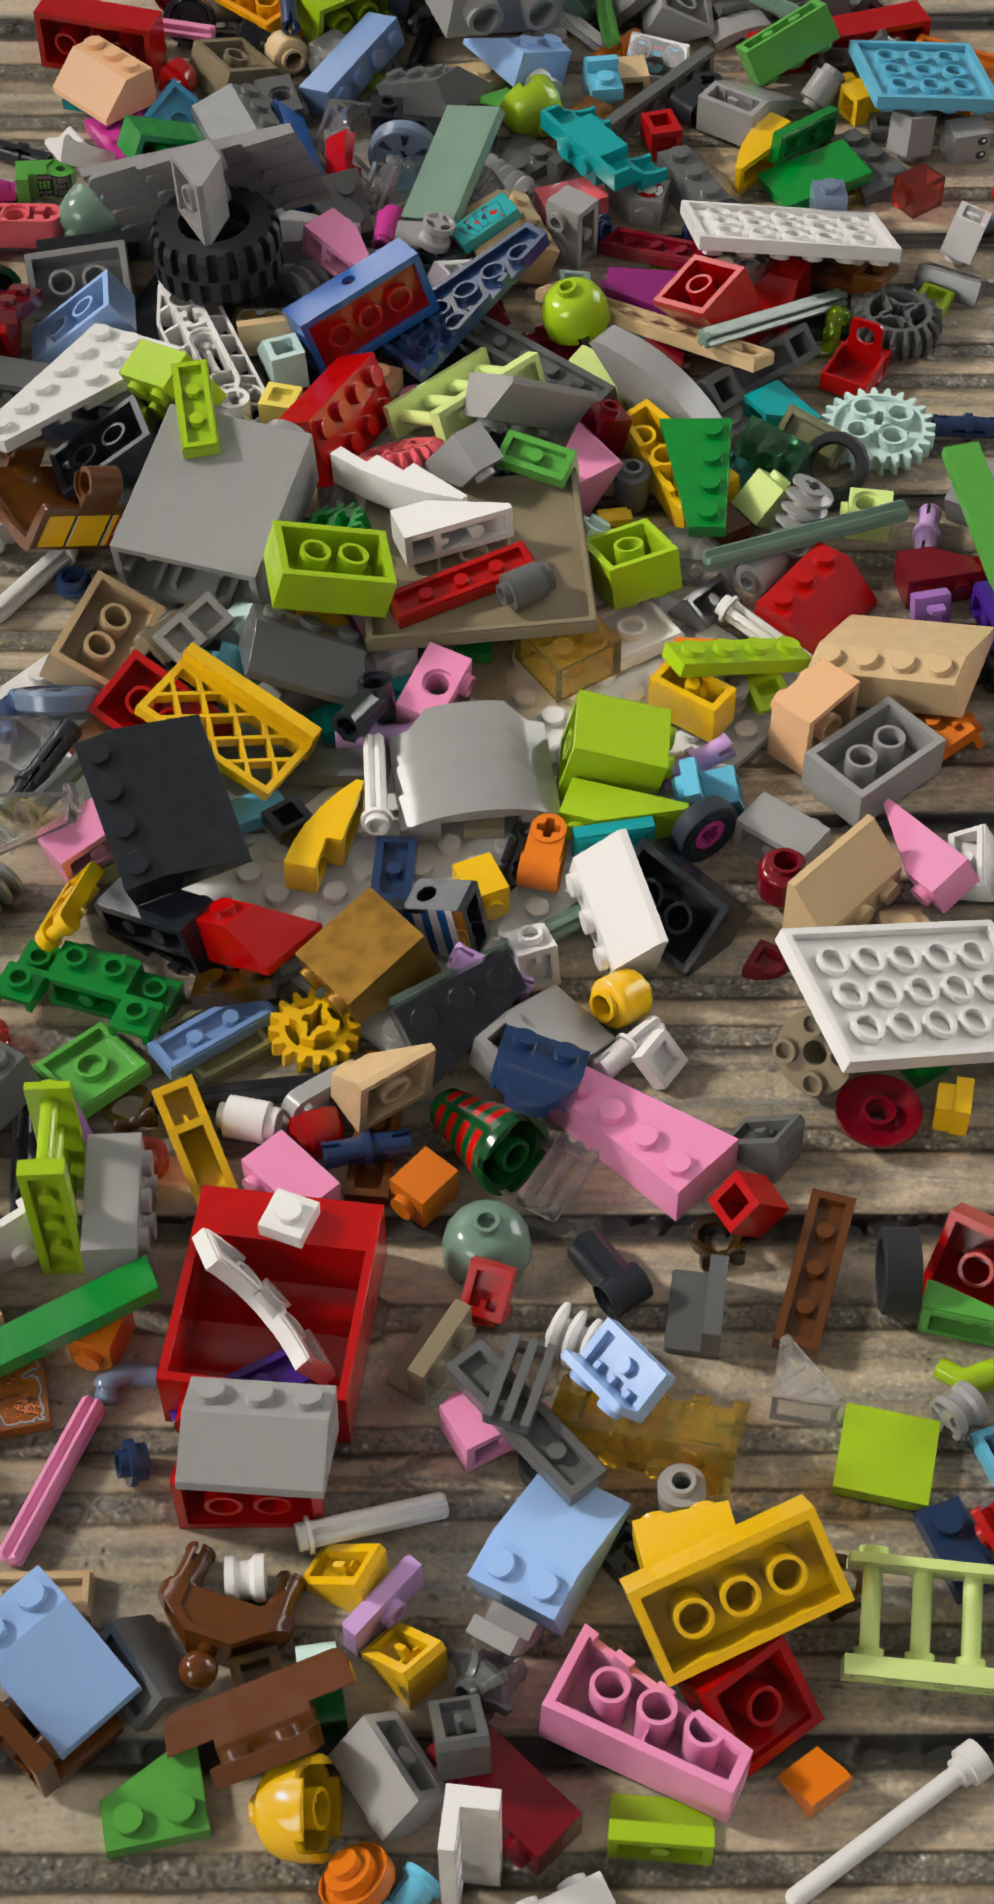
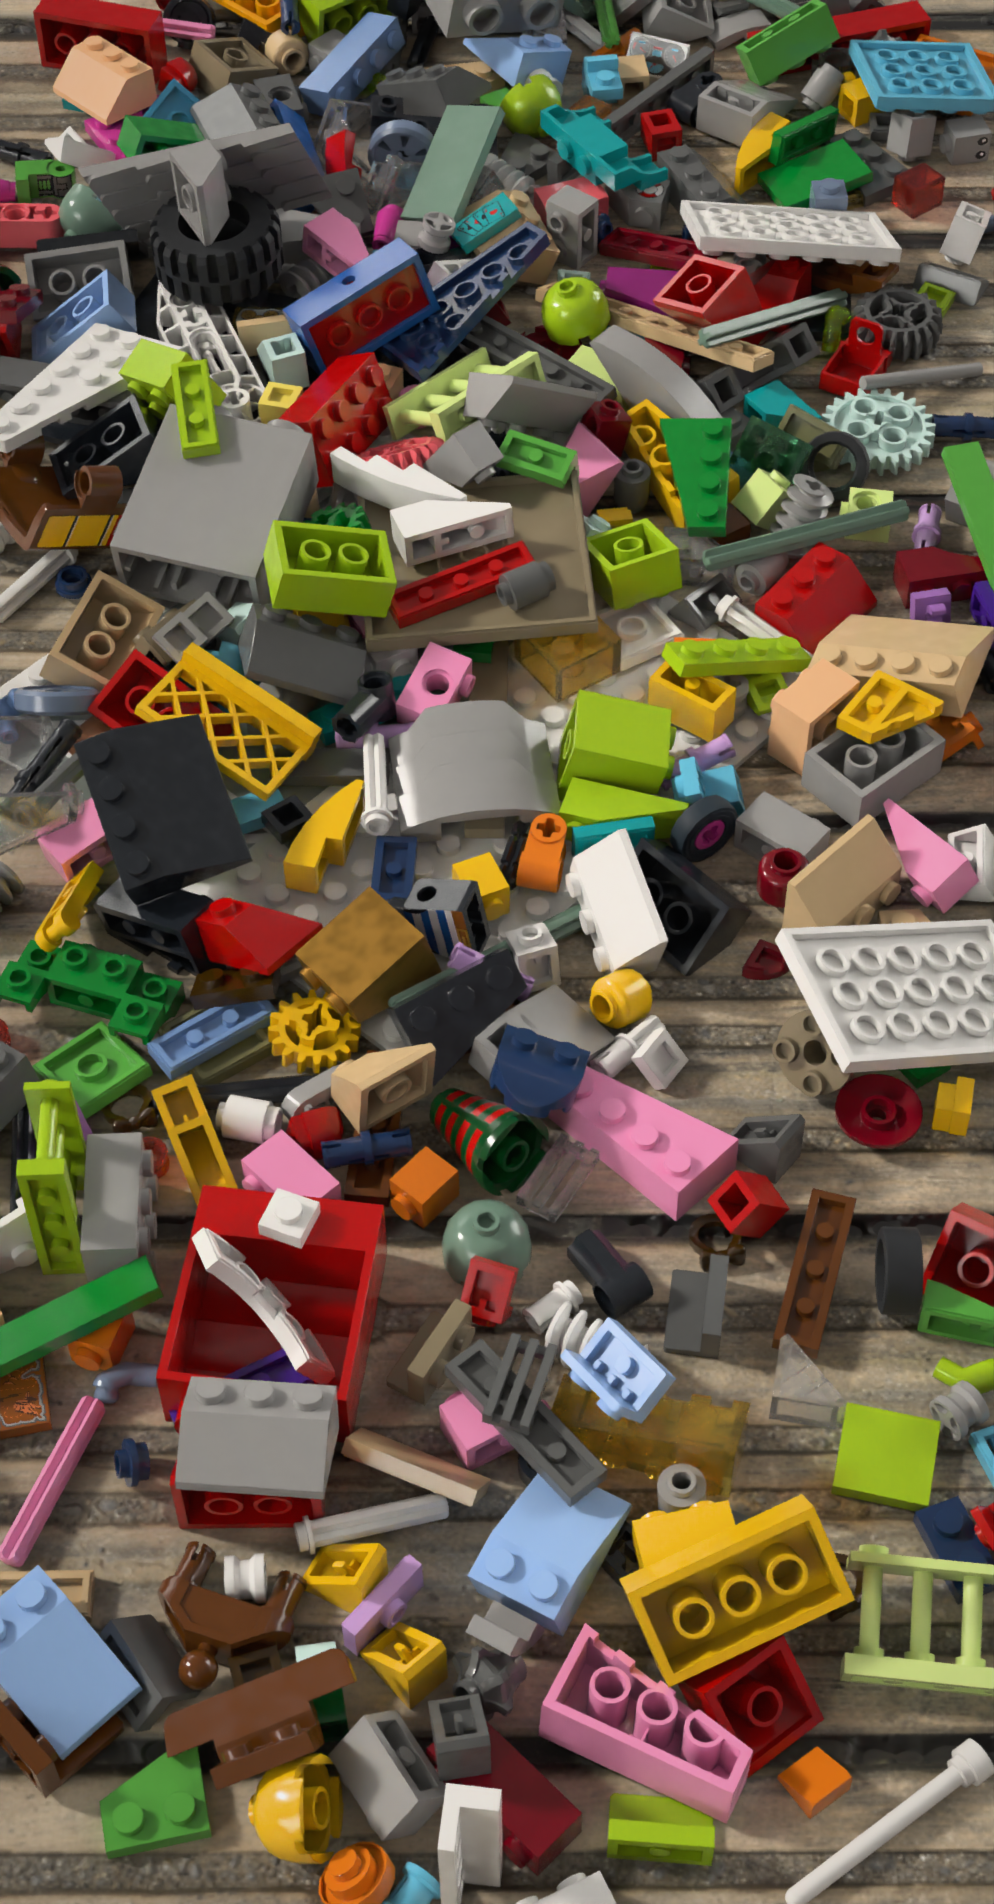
(415, 1466): none -> tan tile
(542, 1312): none -> white pin
(886, 708): none -> yellow wing
(920, 376): none -> light grey bar

